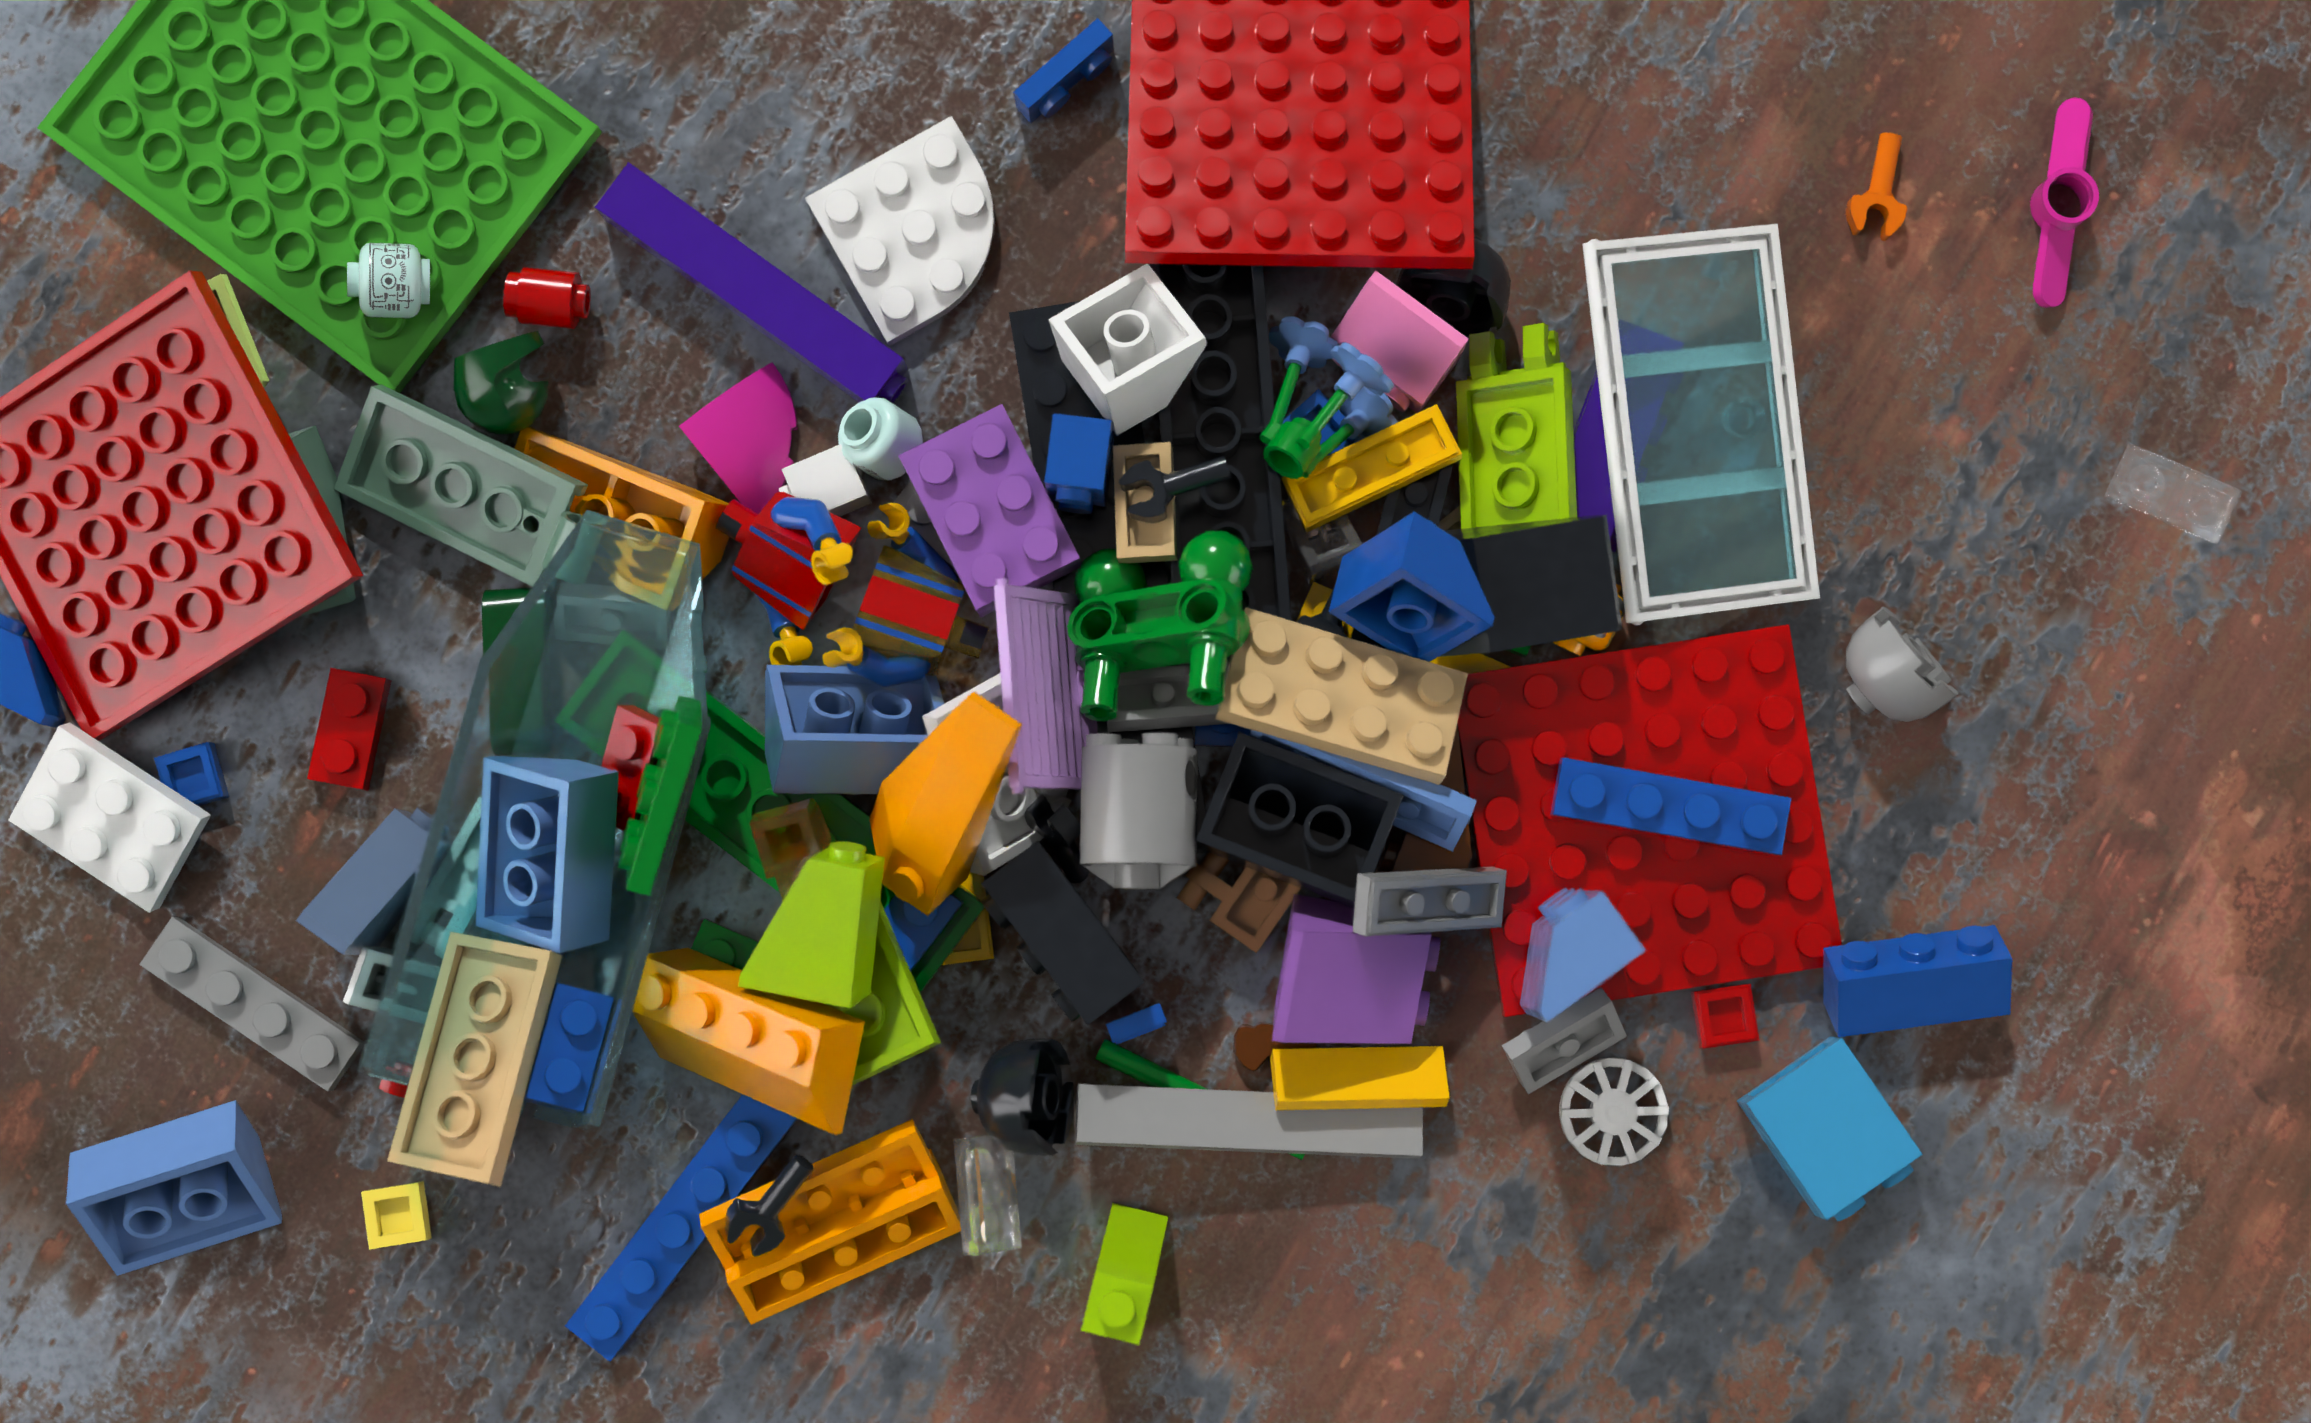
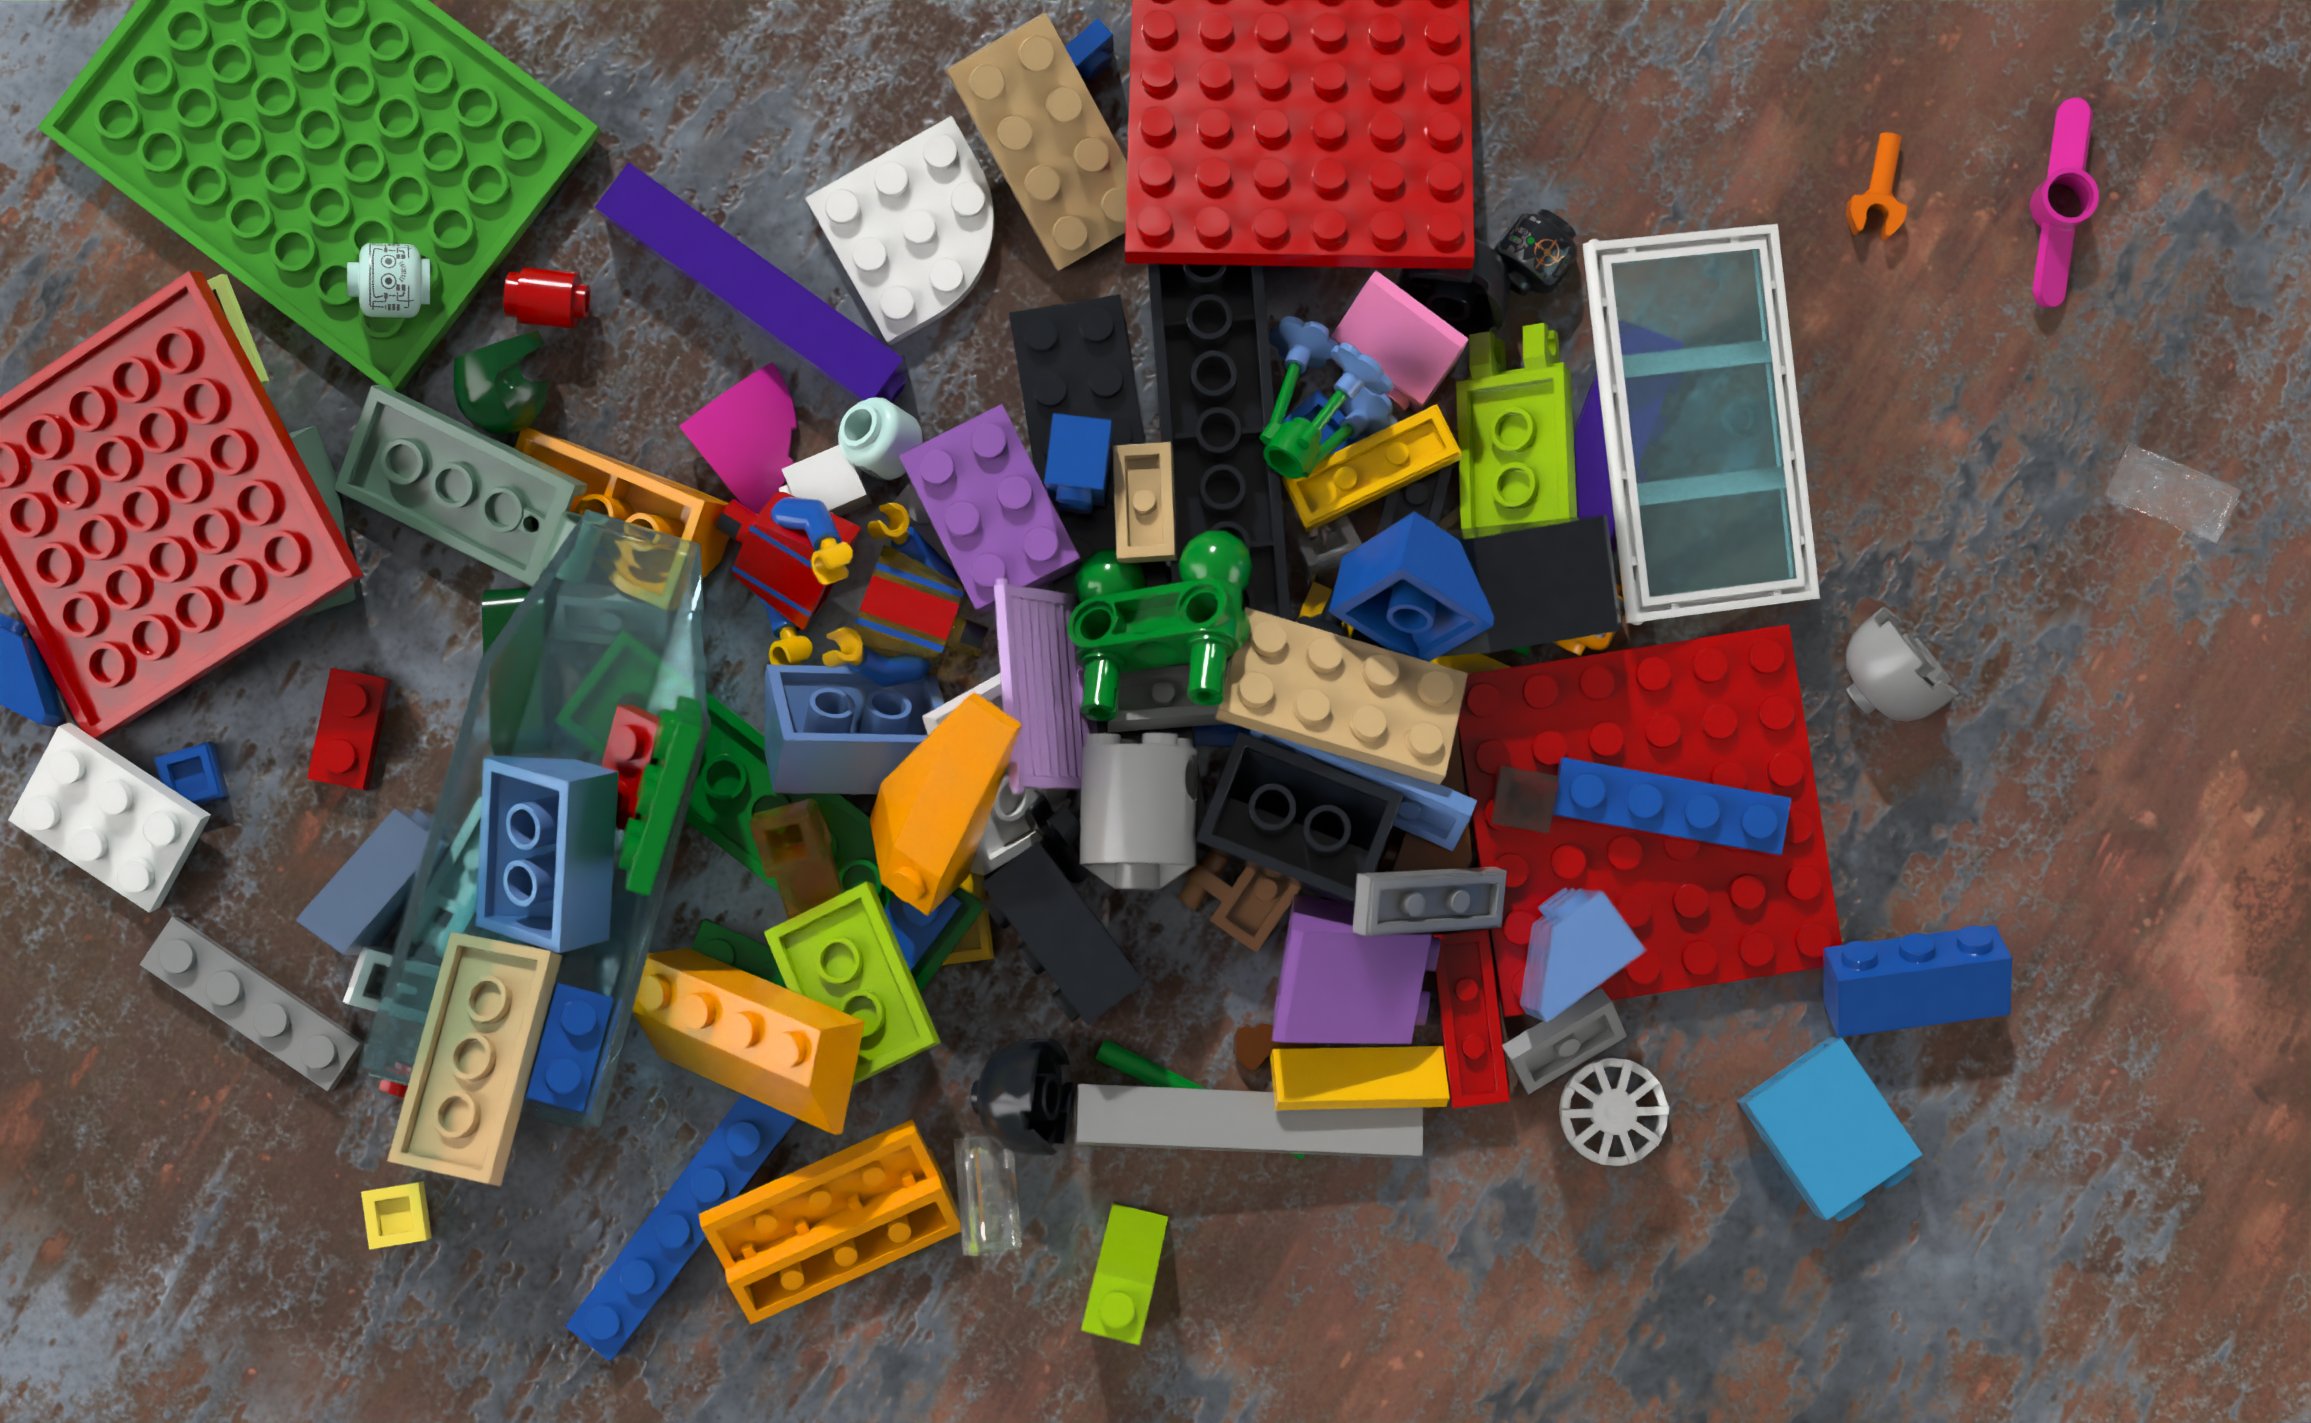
(173, 1188): medium blue slope -> none
(766, 1210): black bar -> none
(823, 931): lime slope -> none
(1047, 139): none -> tan plate
(1128, 347): white slope -> none
(1136, 1023): blue tile -> none
(1169, 485): black bar -> none
(1470, 1020): none -> red plate
(1524, 799): none -> clear smoke plate
(1537, 251): none -> black head
(1725, 1016): red tile -> none

